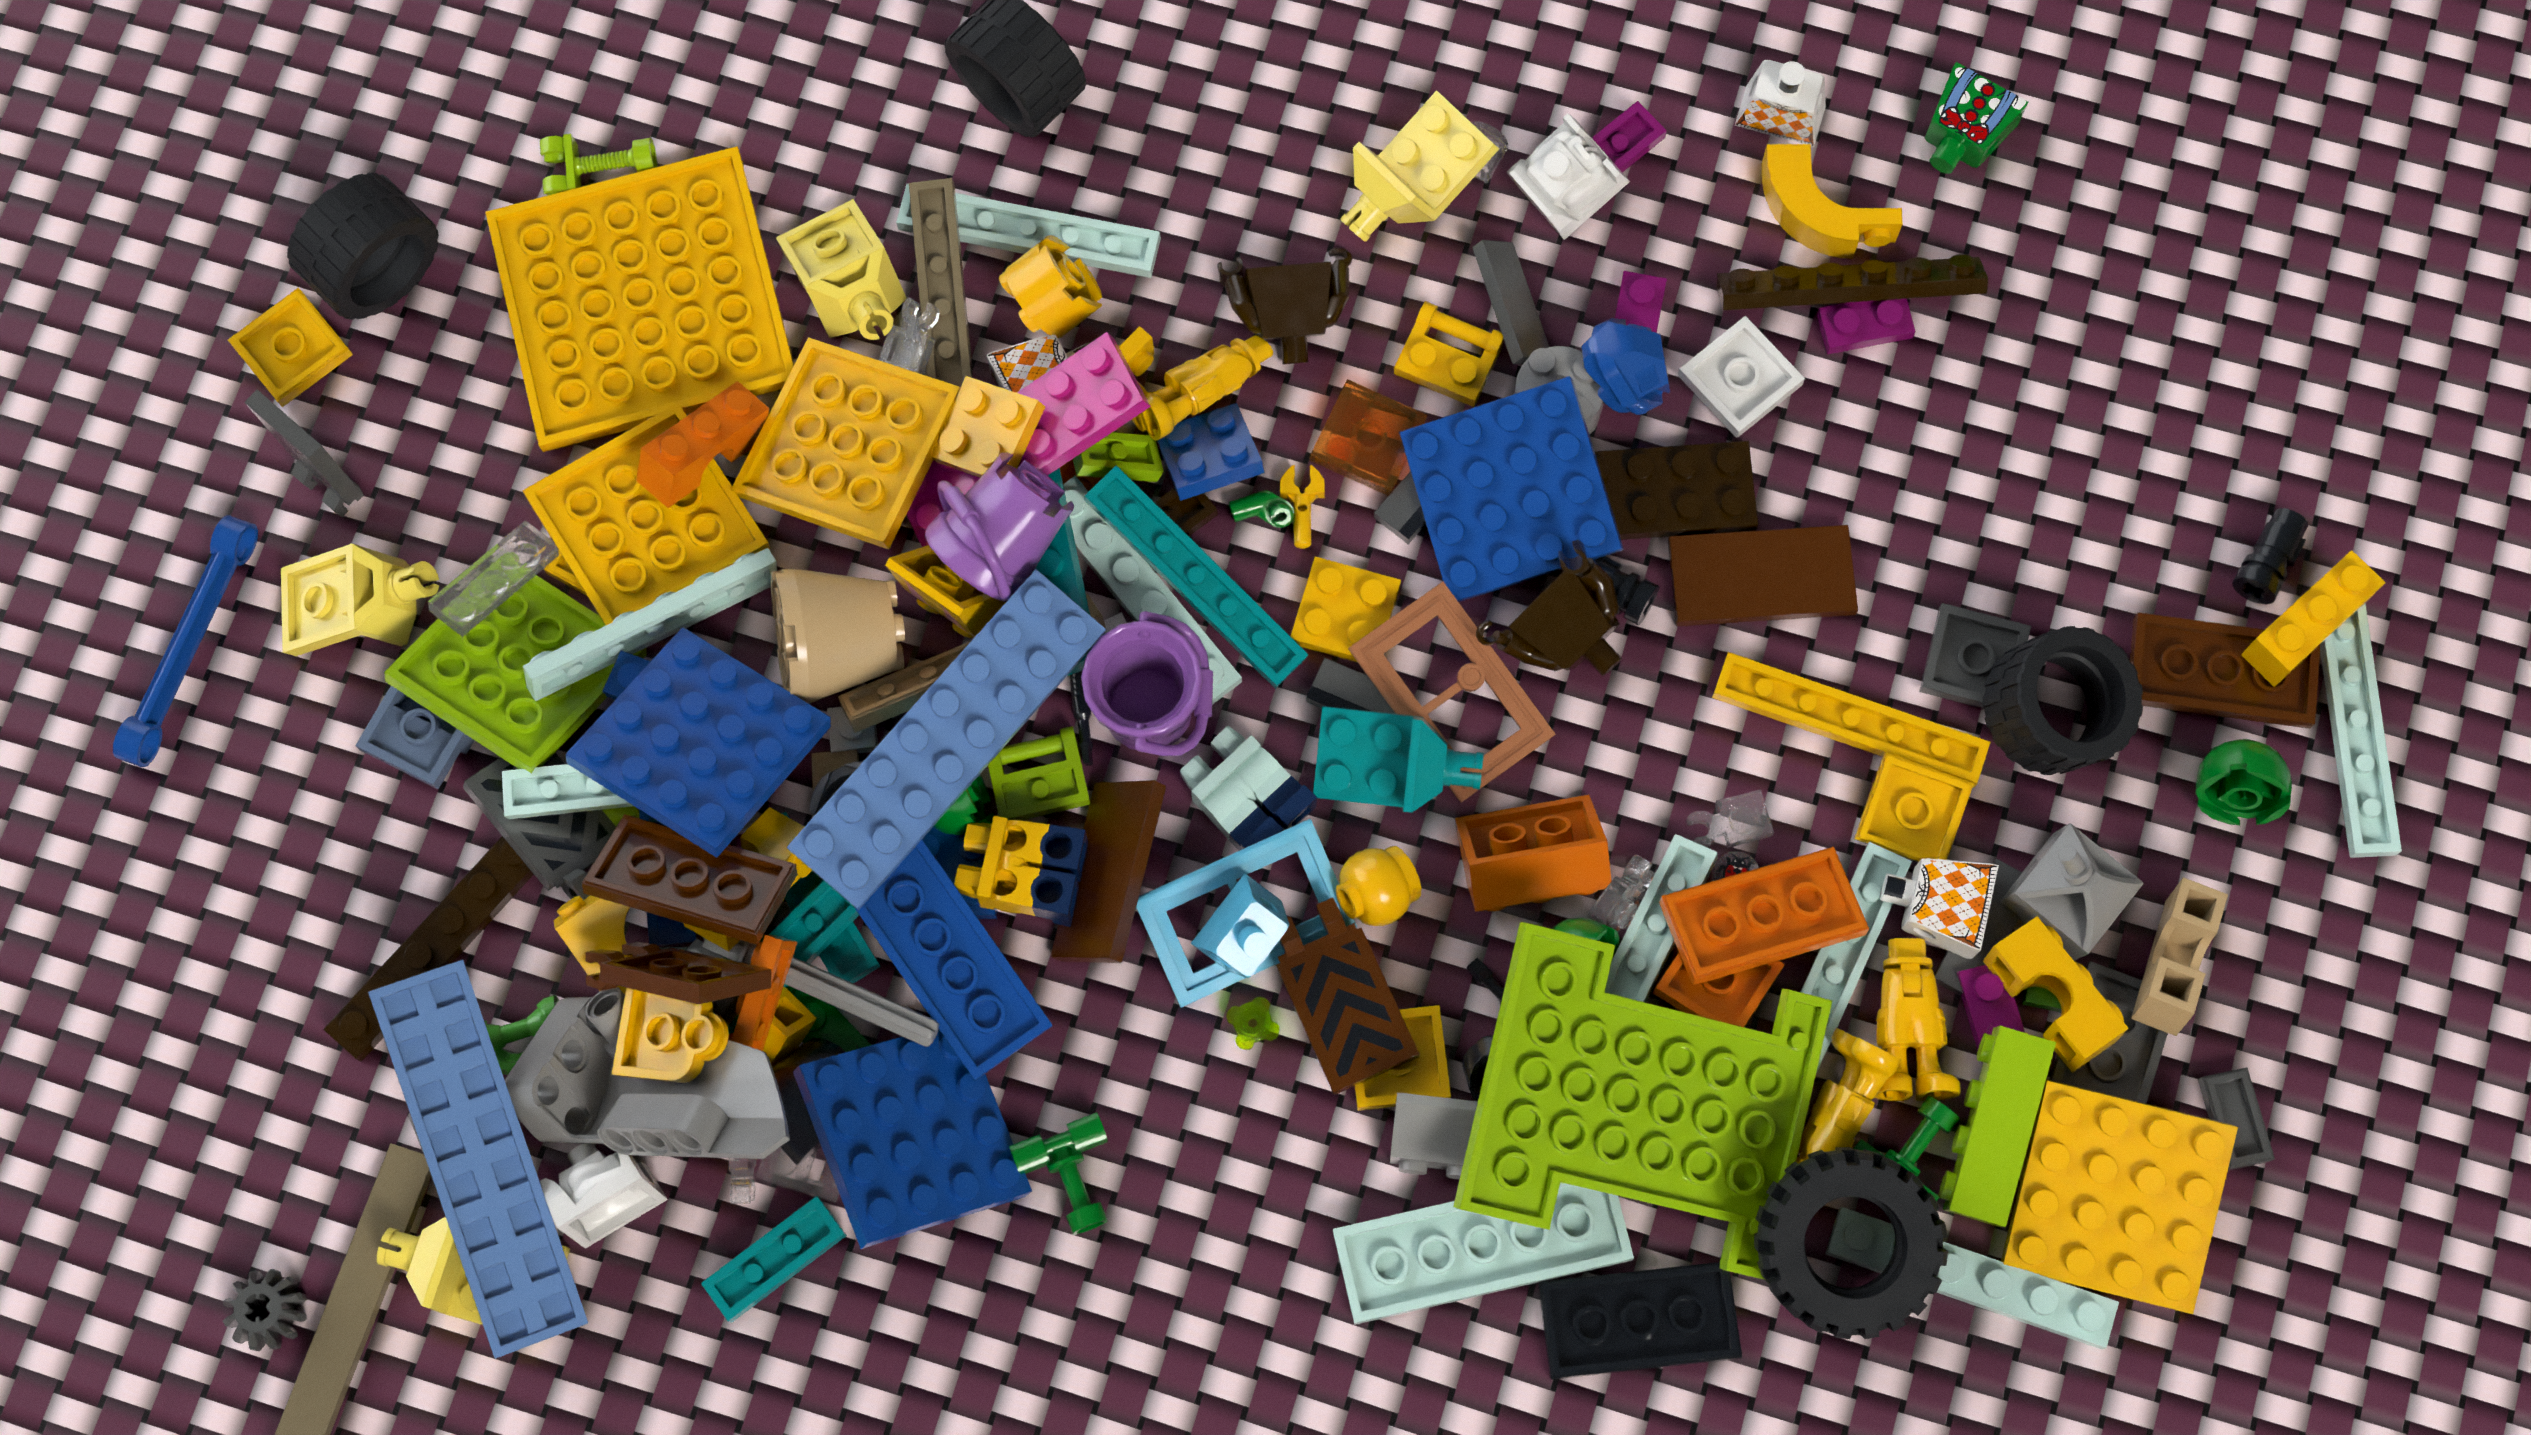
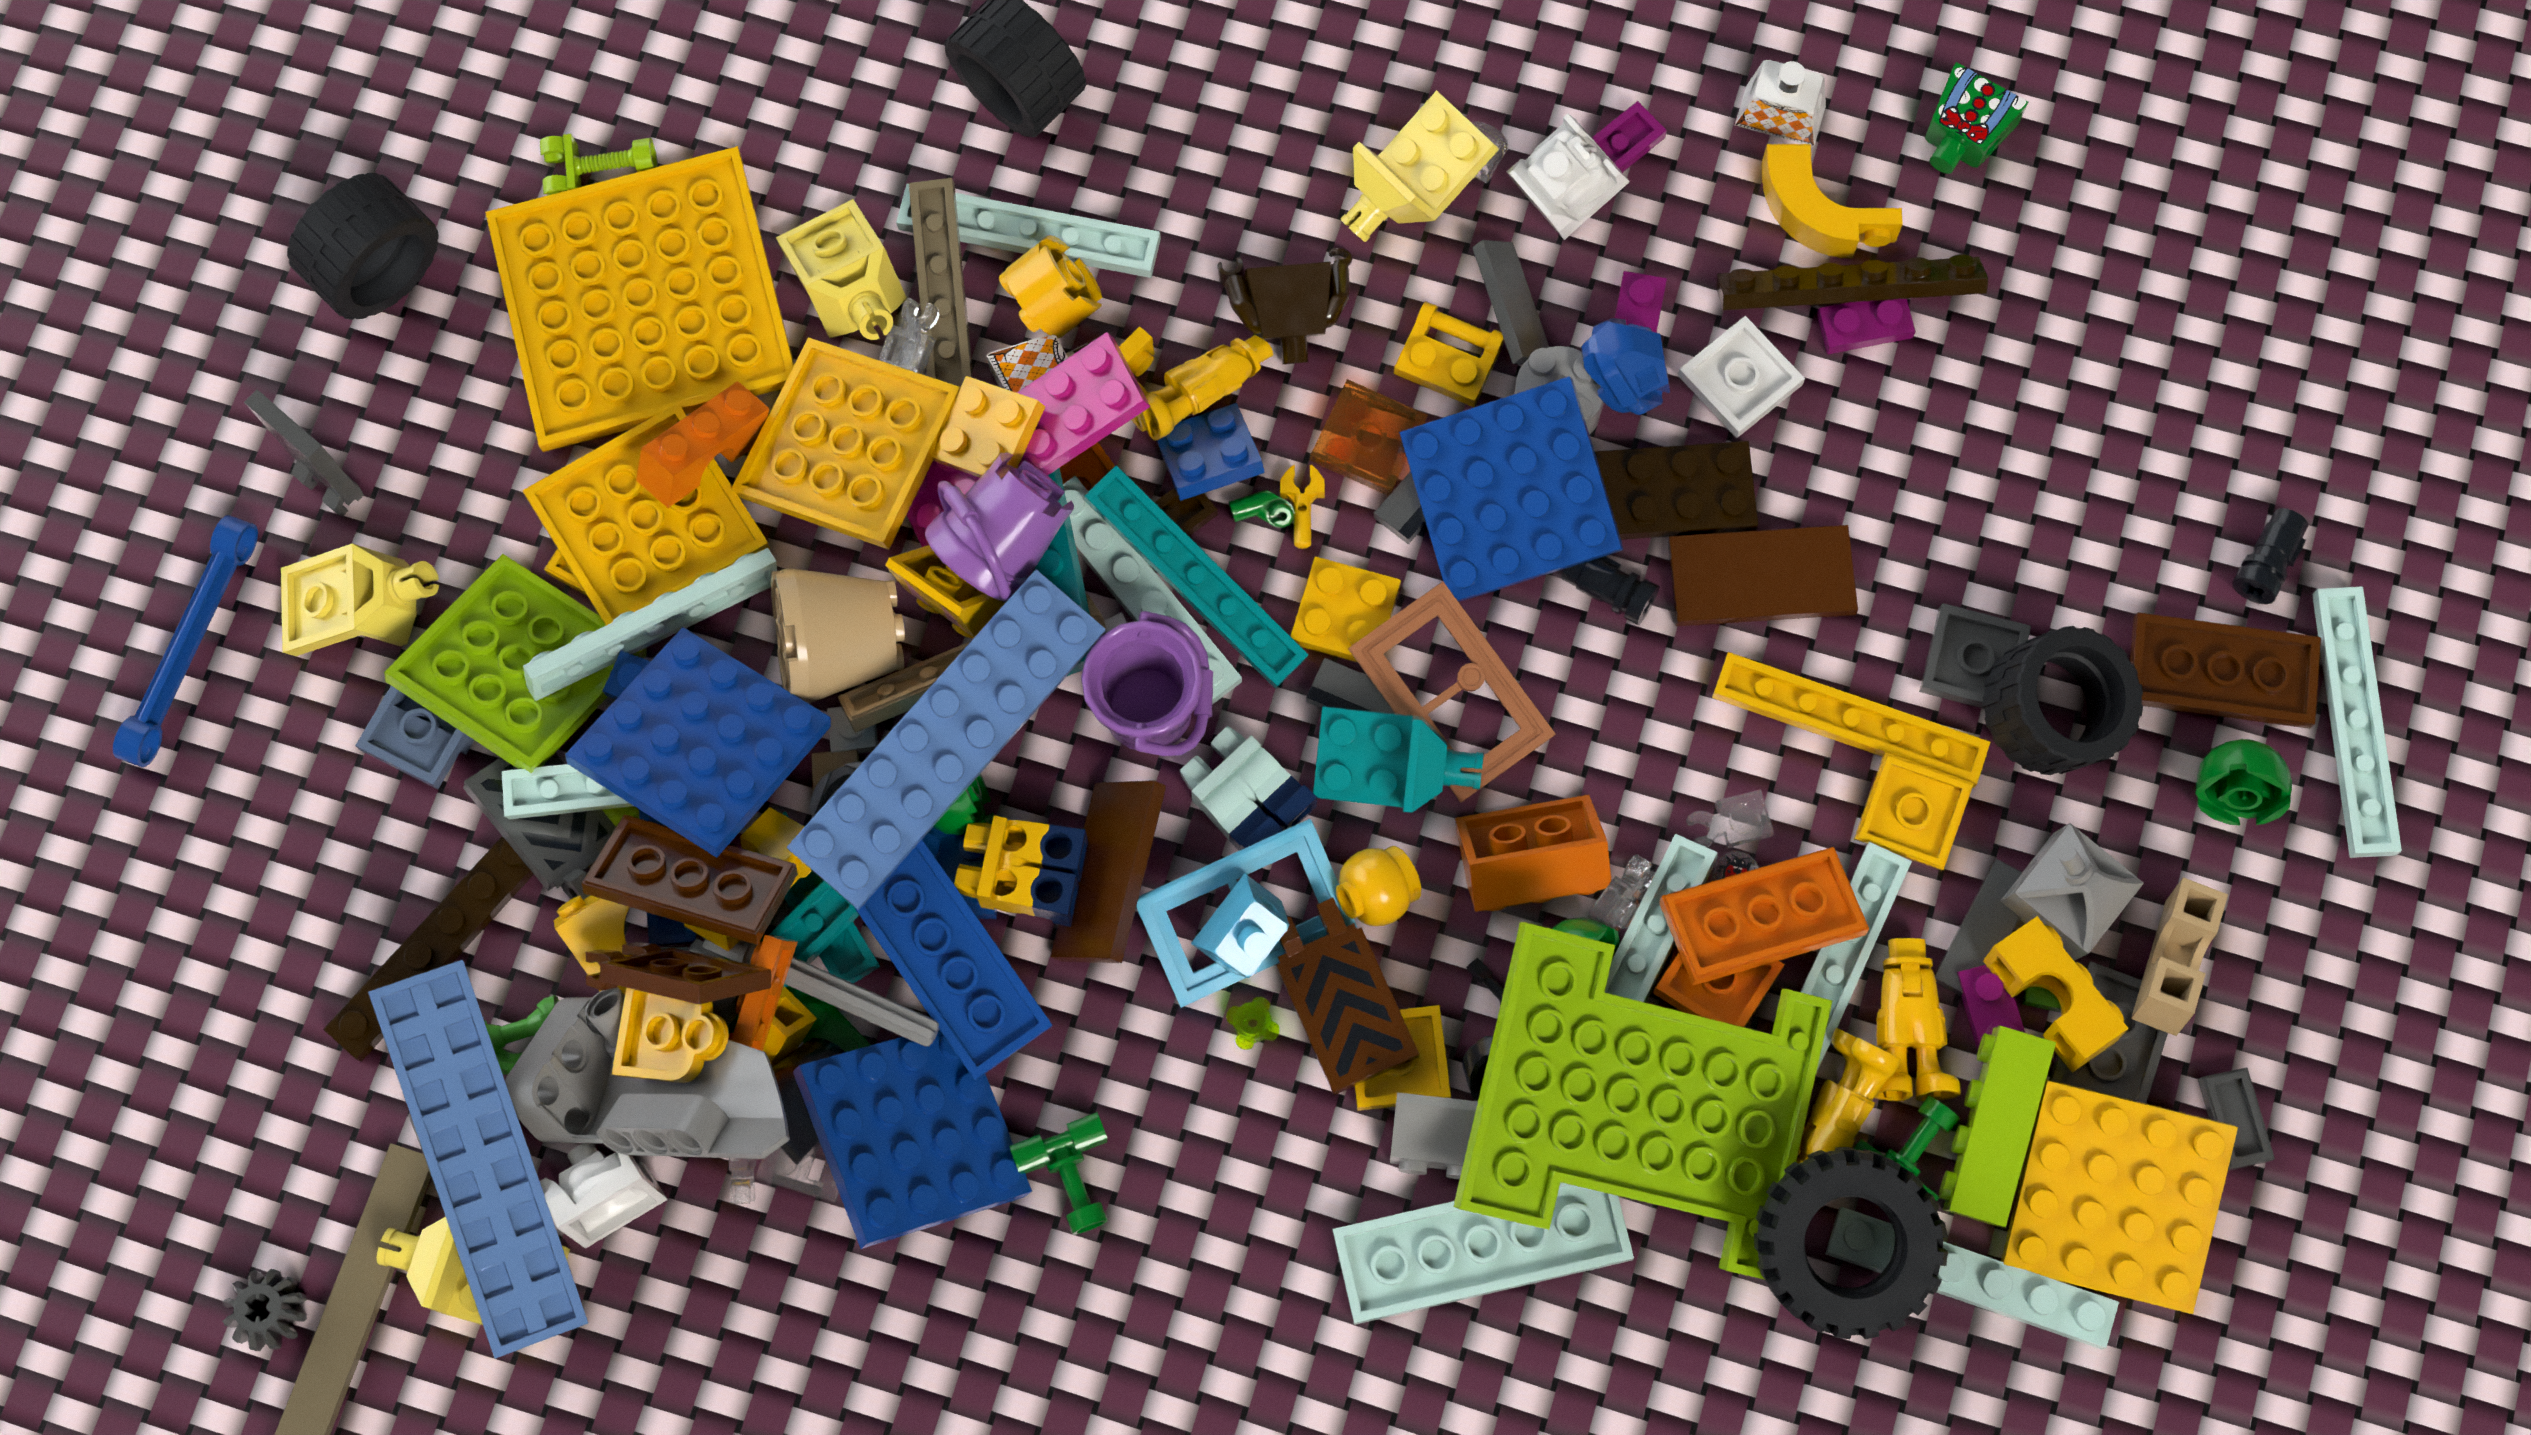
(290, 347): yellow plate -> none
(493, 578): clear plate -> none
(773, 1259): teal plate -> none
(1041, 788): lime plate -> none
(1082, 714): black piece -> none
(1132, 453): lime plate -> none
(1565, 620): dark brown torso -> none
(1639, 1320): black tile -> none
(1945, 902): torso -> none
(2313, 618): yellow arch -> none

